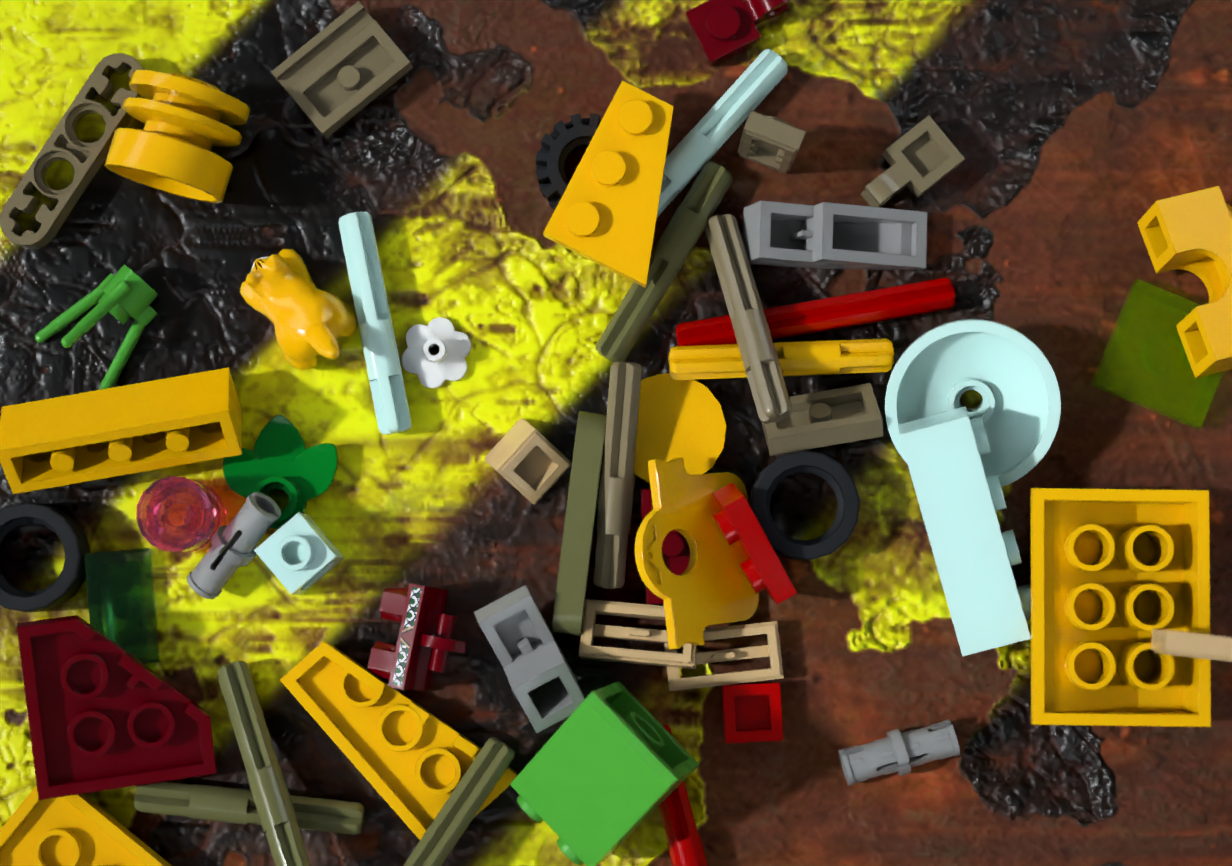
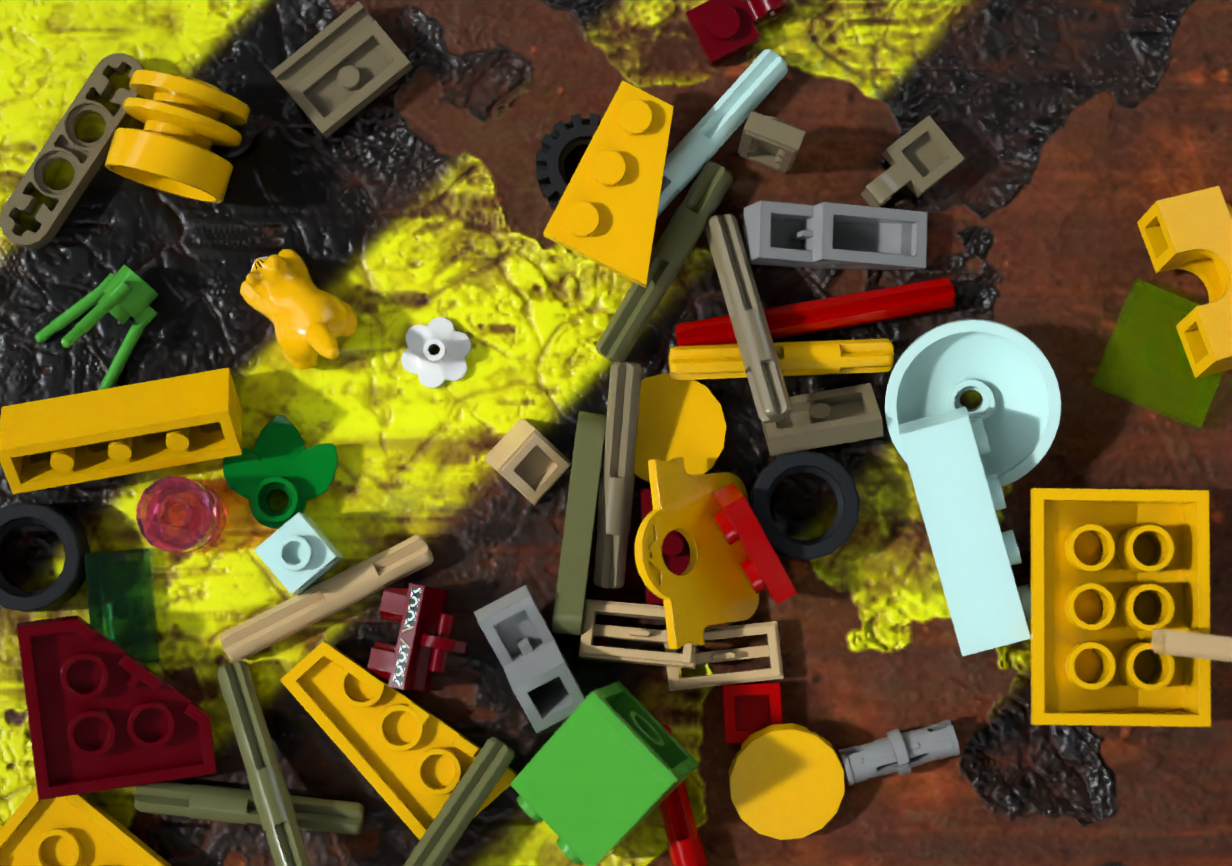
(233, 545): light grey pin -> none
(327, 598): none -> tan axle
(375, 323): light aqua axle -> none
(786, 781): none -> yellow tile

